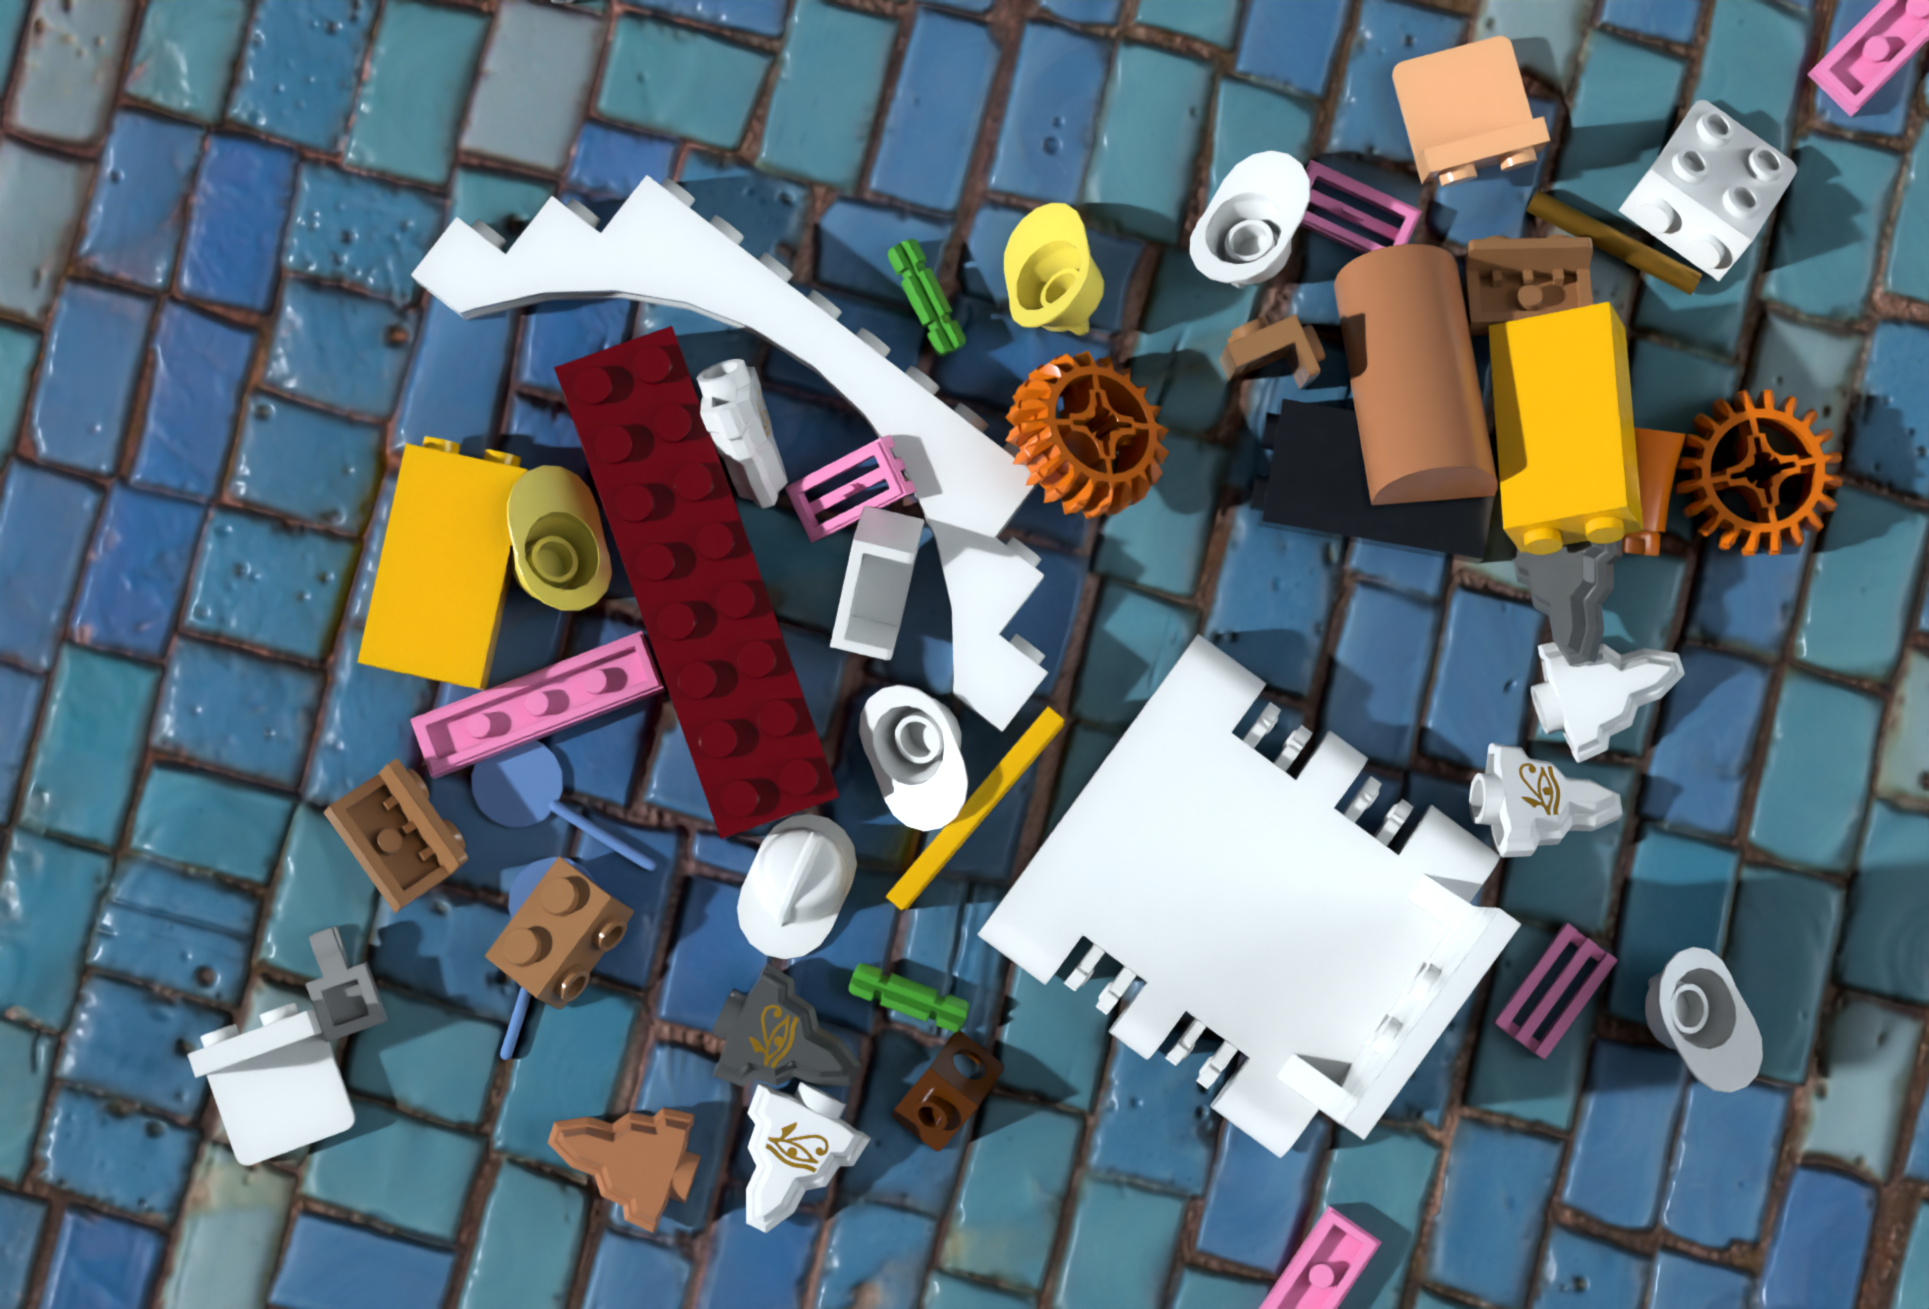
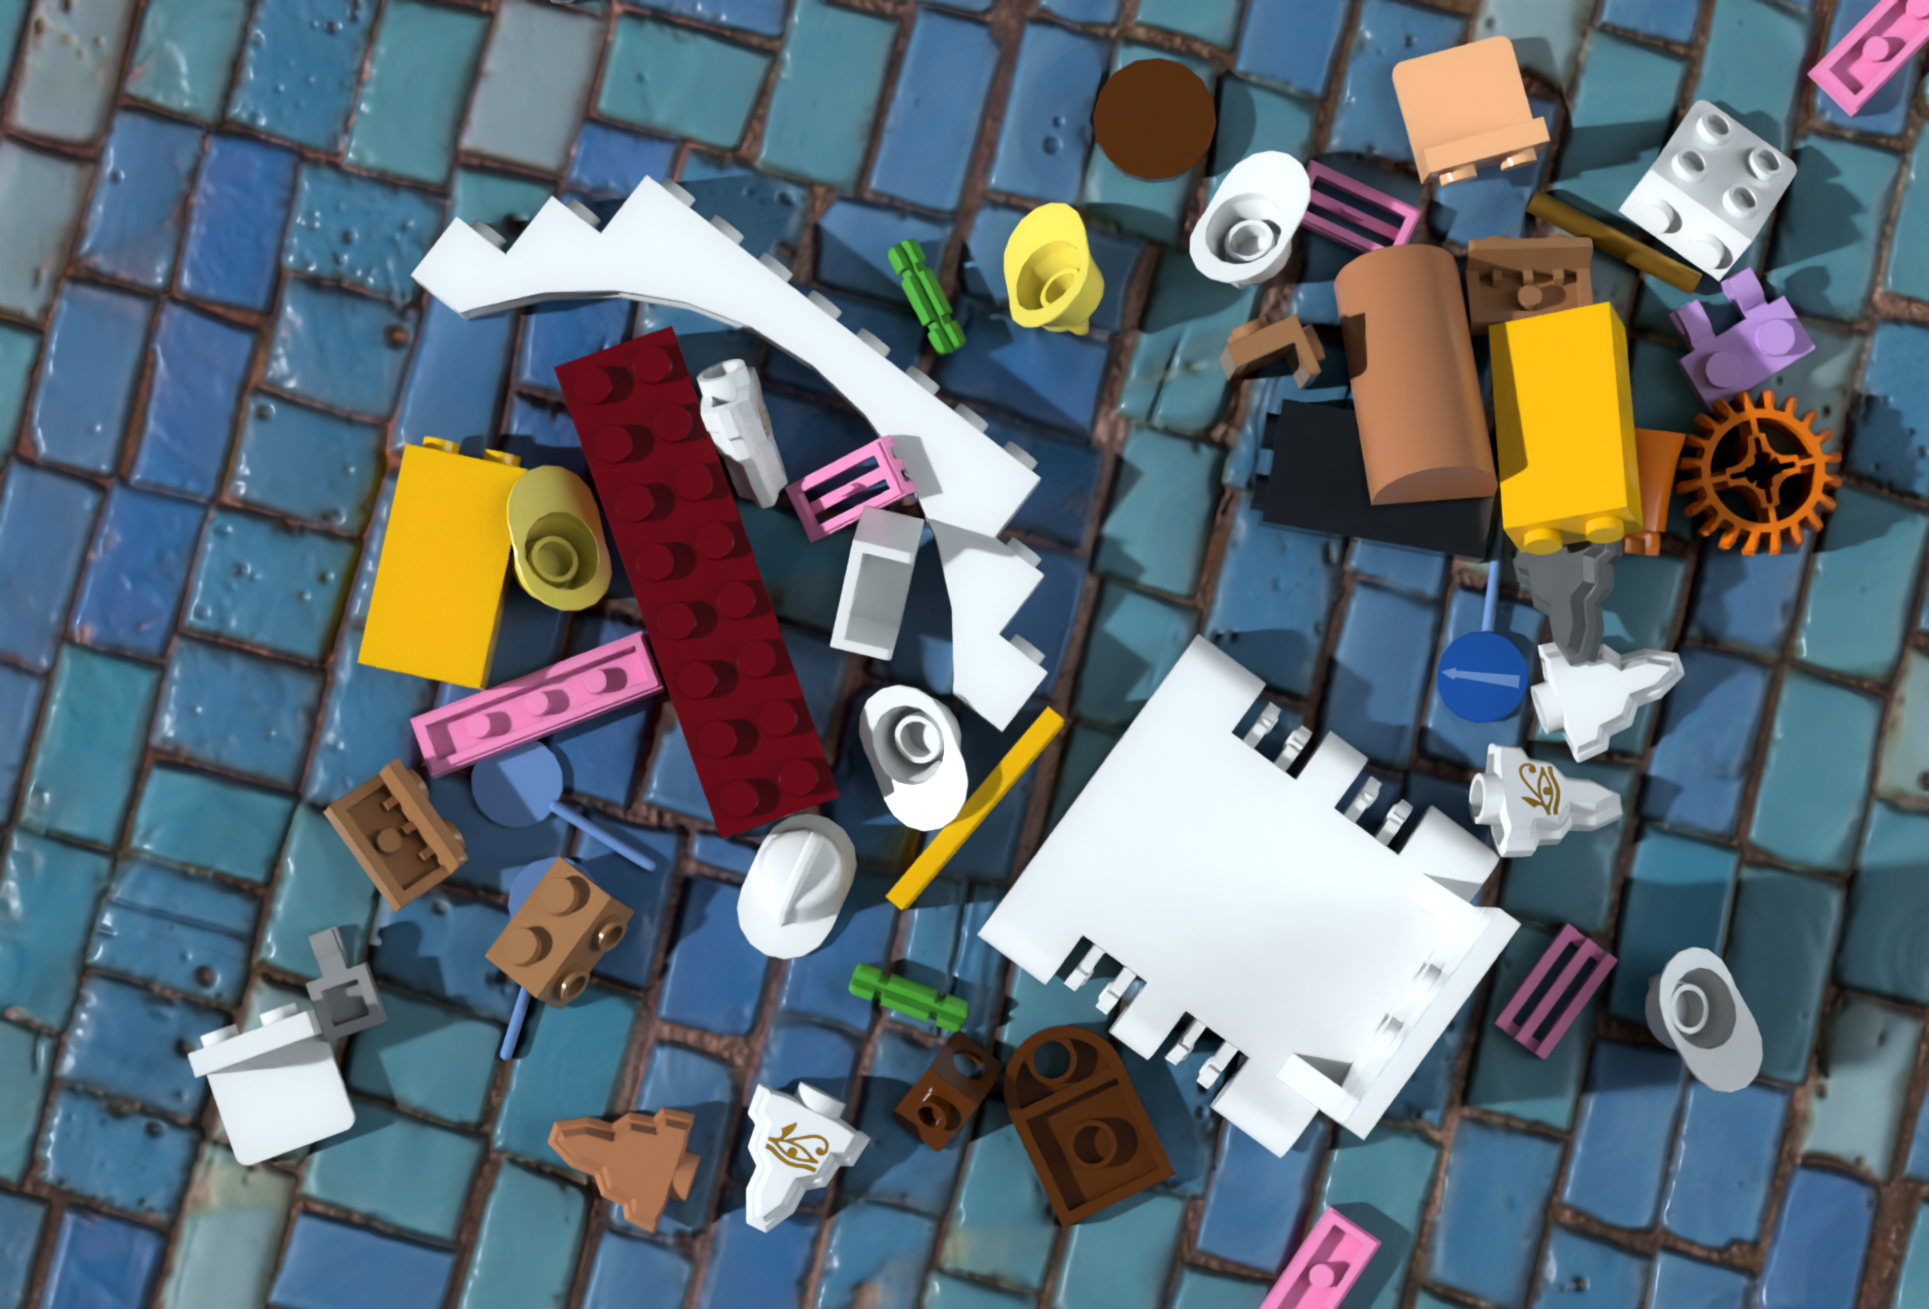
(778, 1037): dark grey rock -> none
(1076, 452): orange gear -> none
(1083, 1126): none -> reddish brown tile
(1154, 120): none -> reddish brown tile
(1484, 672): none -> blue piece
(1744, 353): none -> lavender plate

